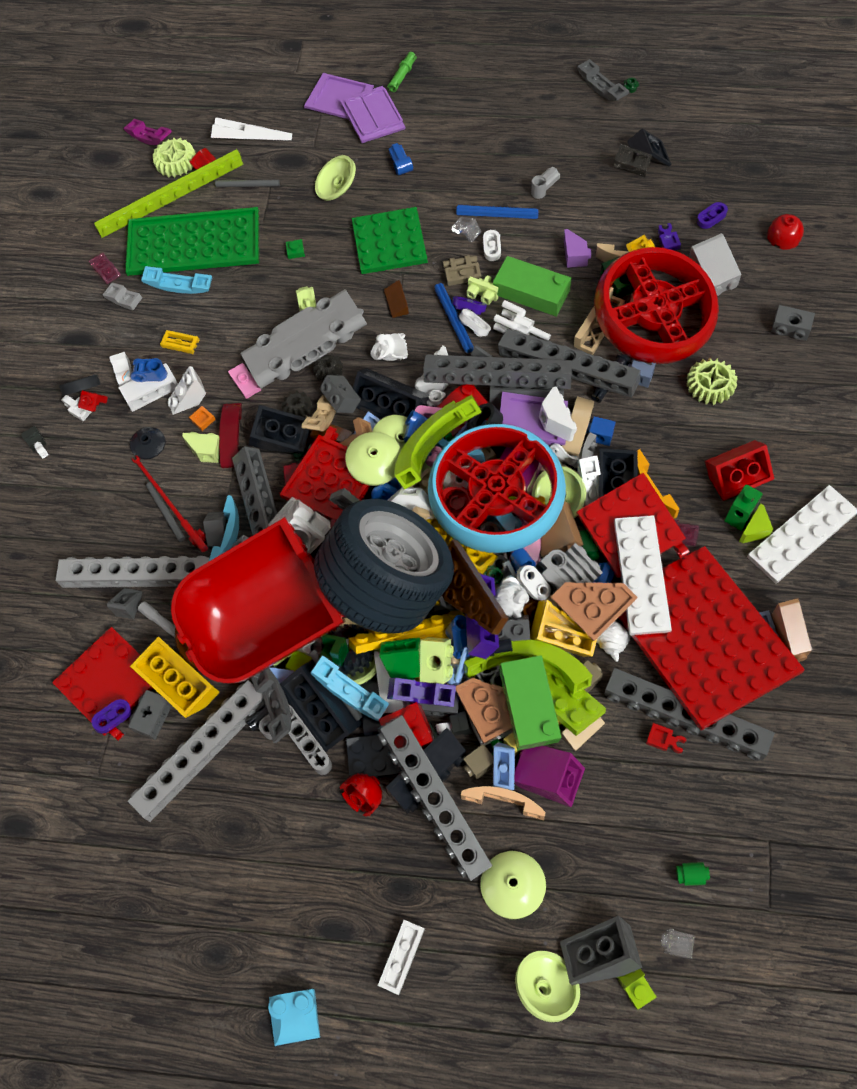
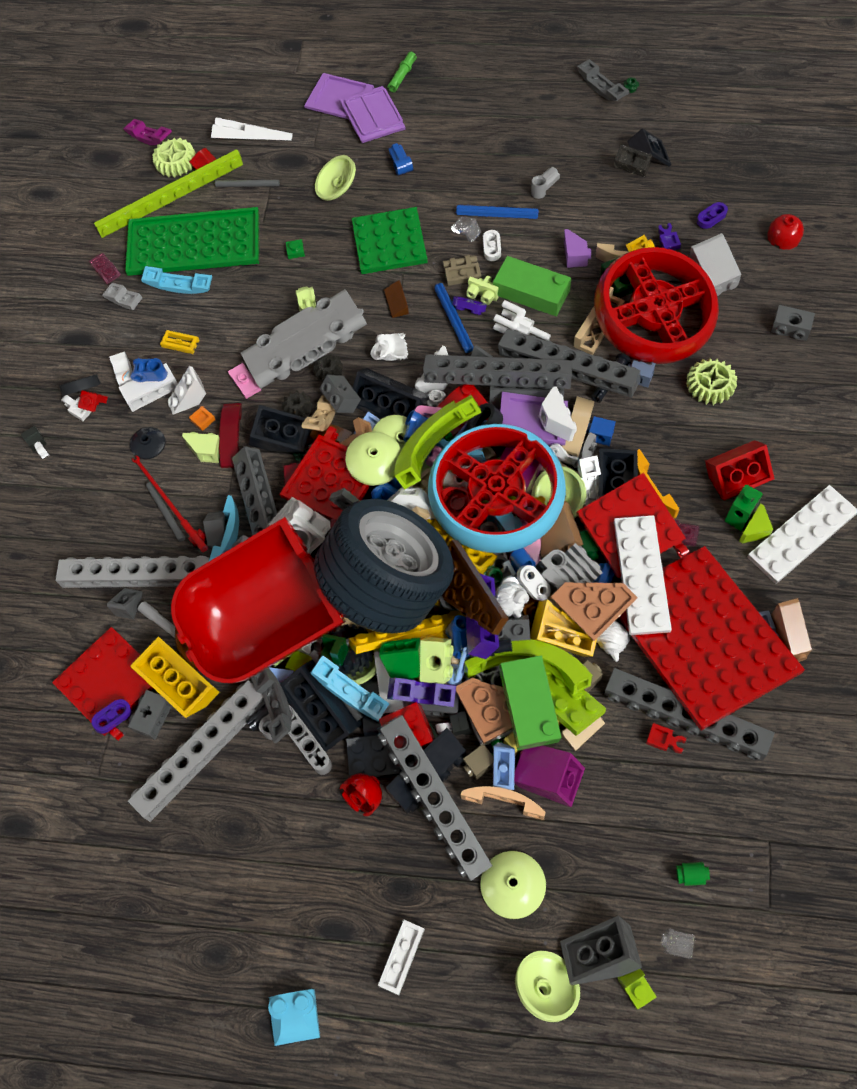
(473, 321): white plate -> none

